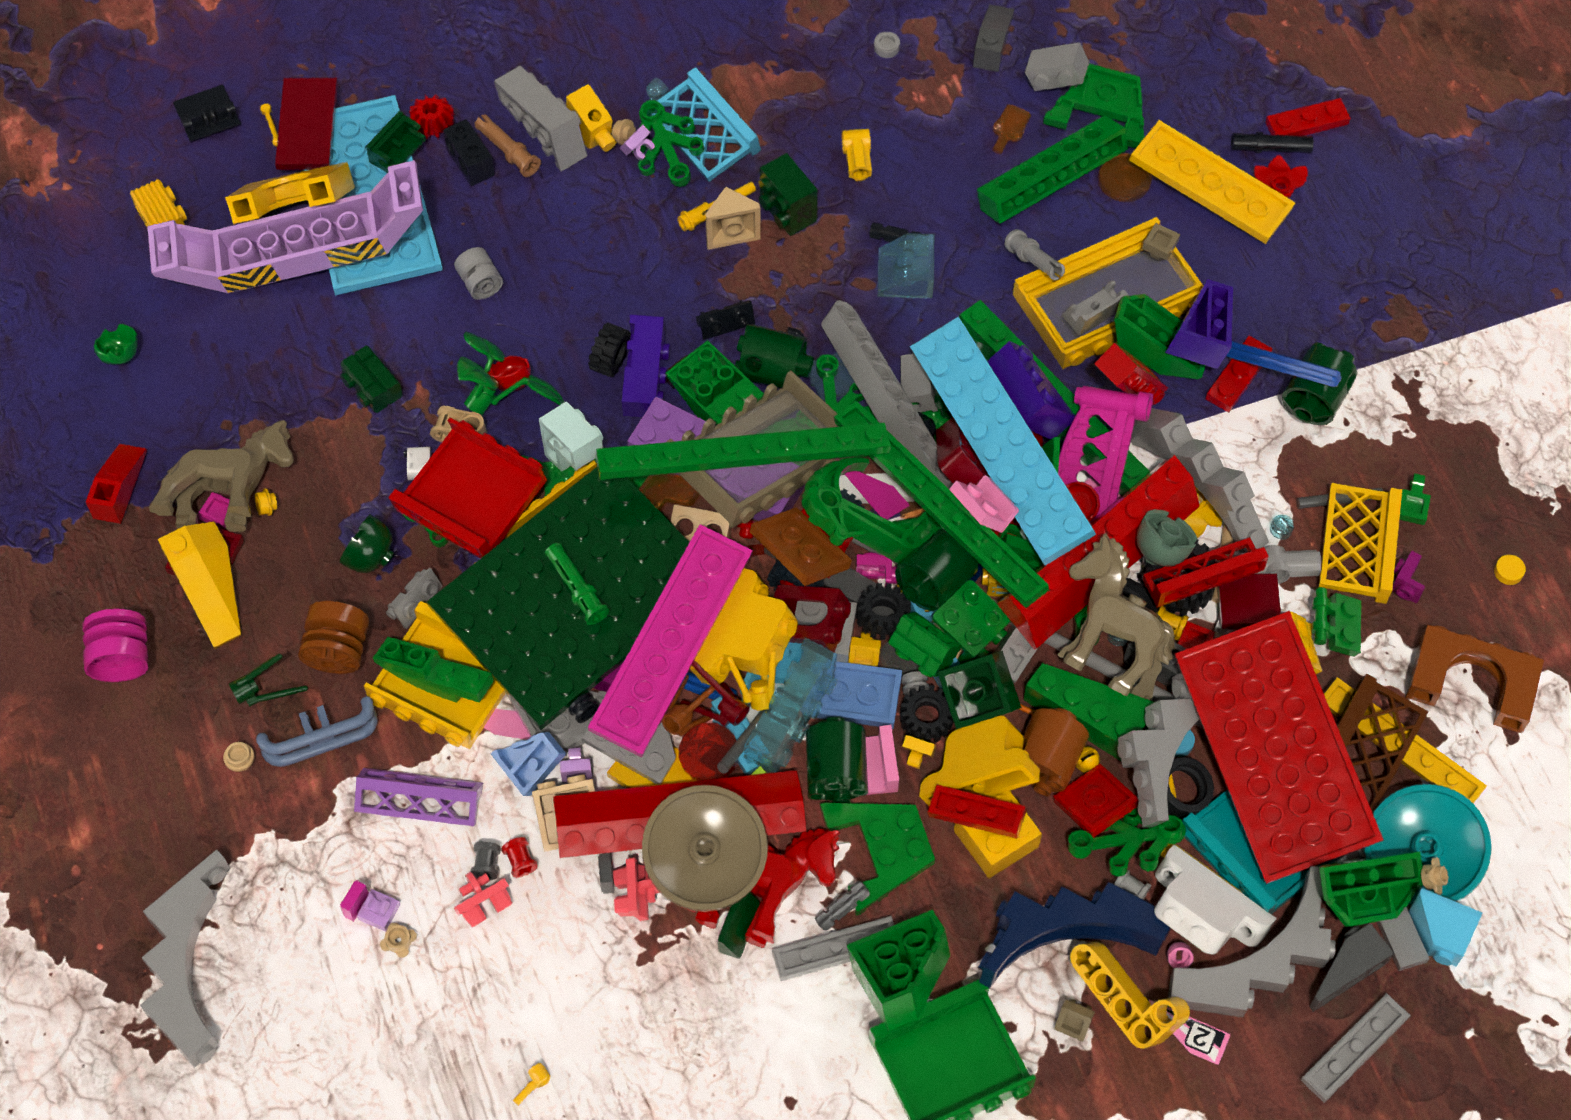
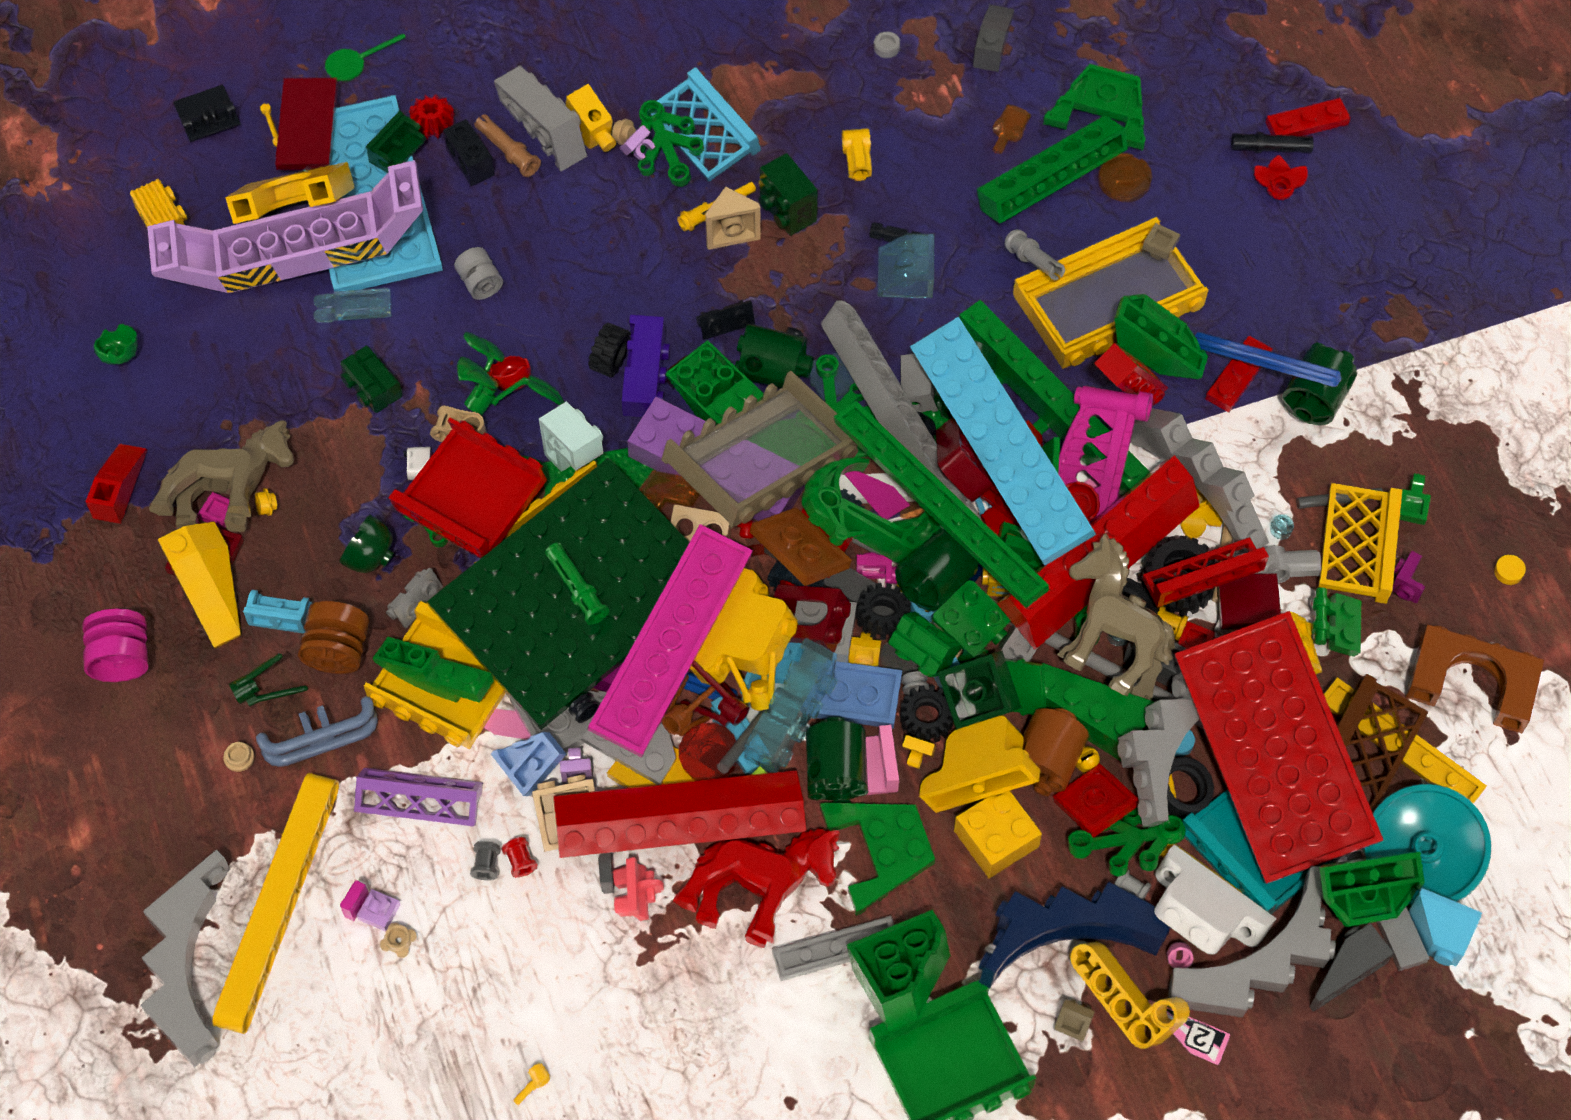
(275, 904): none -> yellow beam
(276, 612): none -> medium azure hinge
(349, 64): none -> green piece
(353, 305): none -> clear light blue hinge
(496, 894): coral hips -> none
(656, 89): clear light blue hinge -> none
(704, 848): dark tan dish -> none
(732, 936): dark green slope -> none
(742, 451): green plate -> none
(842, 905): dark grey axle -> none
(976, 811): red plate -> none
(986, 503): bright pink bracket -> none
(1029, 685): none -> green piece
(1031, 390): dark purple wedge -> none
(1057, 66): light grey brick -> none
(1094, 309): light grey hinge -> none
(1163, 539): sand green cylinder -> none
(1207, 327): dark purple wedge -> none
(1212, 181): yellow plate -> none
(1355, 1048): light grey tile -> none
(1434, 876): tan plate -> none

